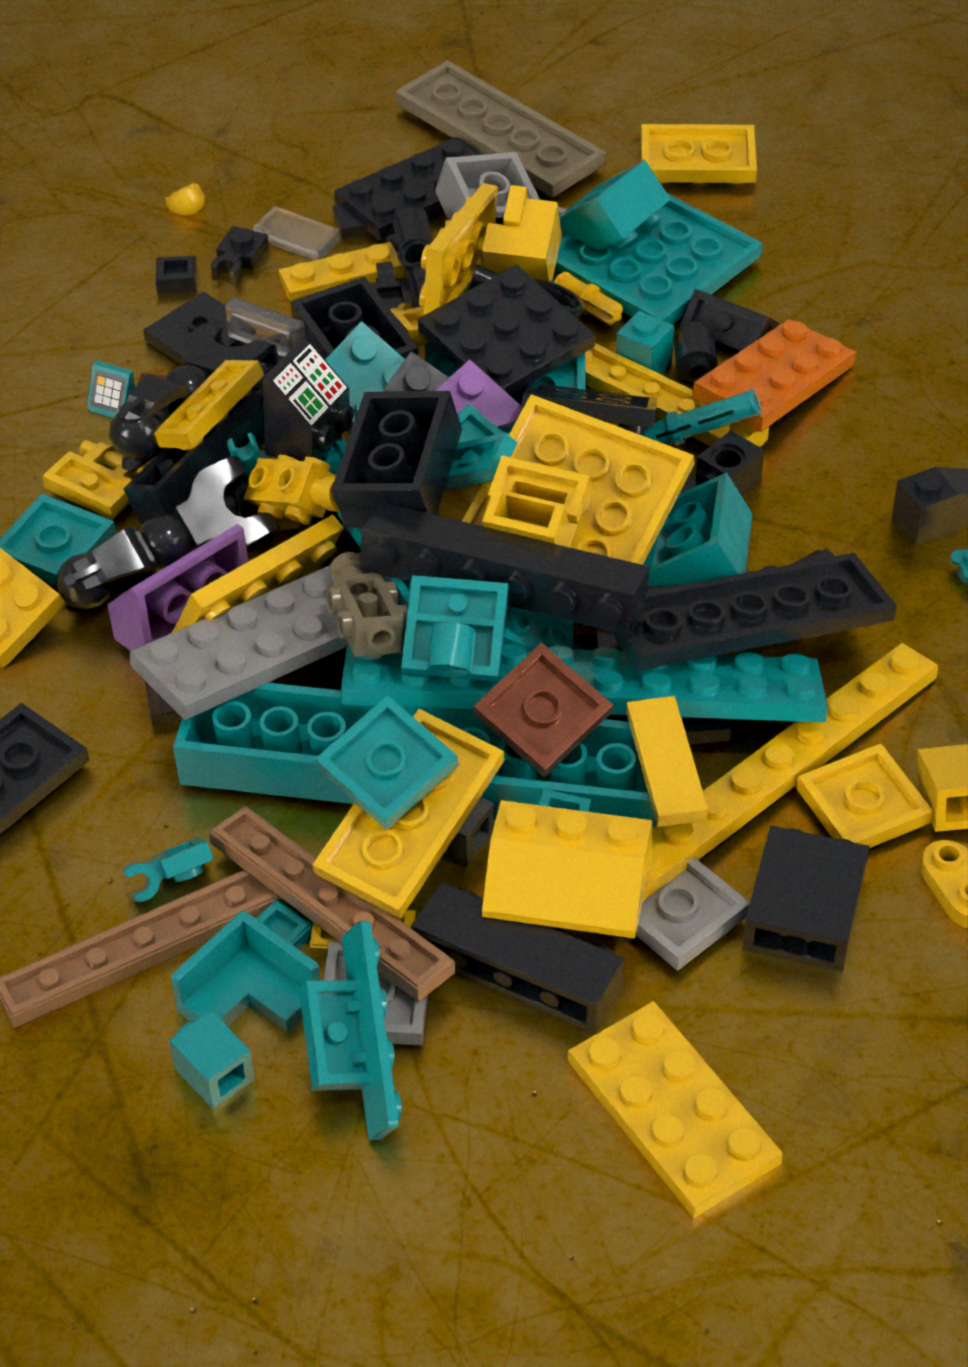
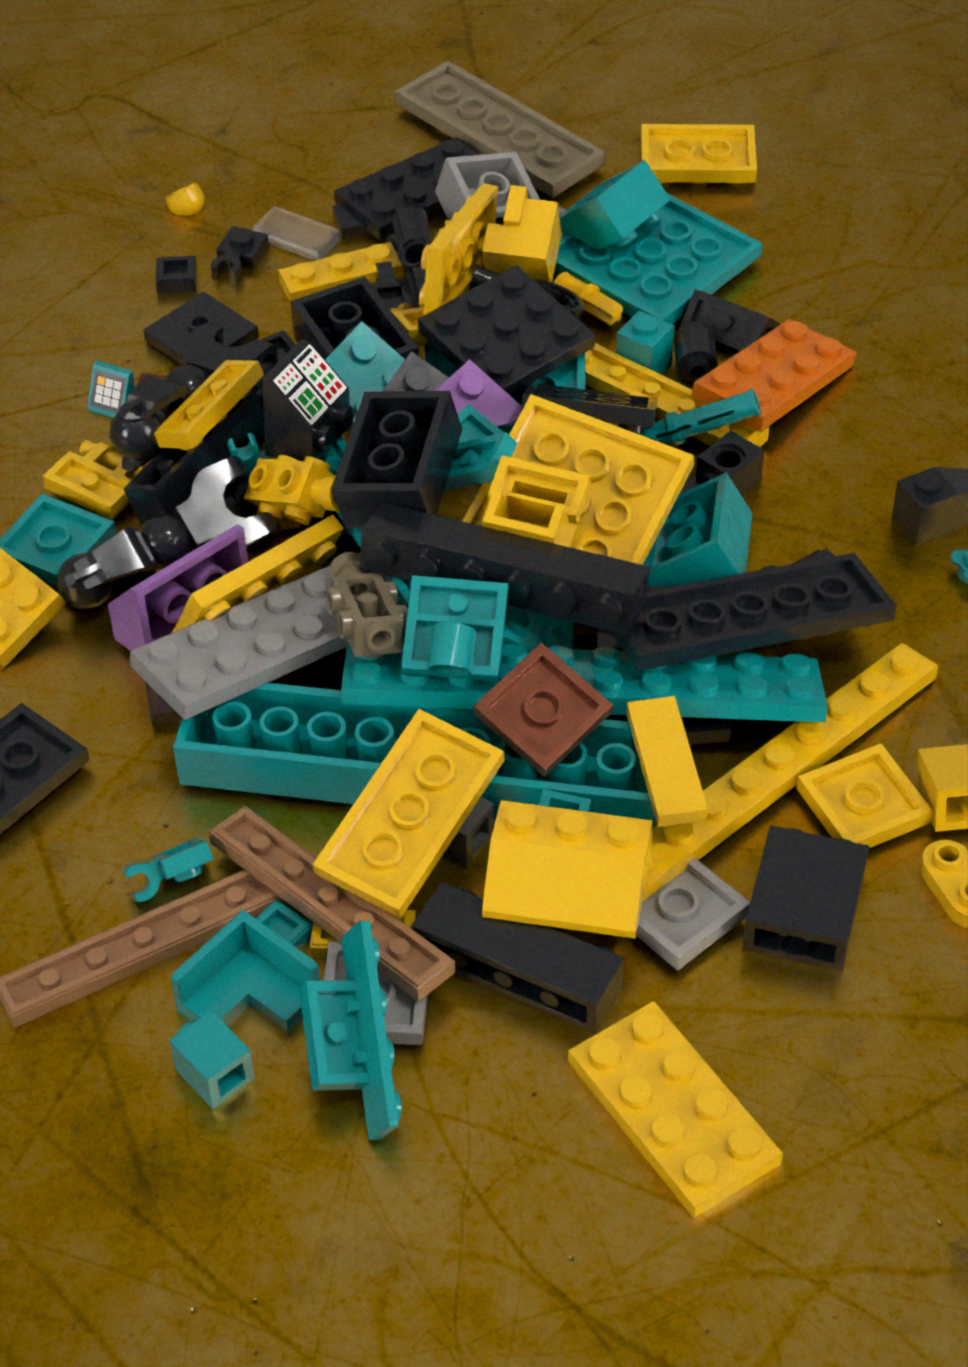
(254, 322): clear tile -> none
(386, 762): teal plate -> none

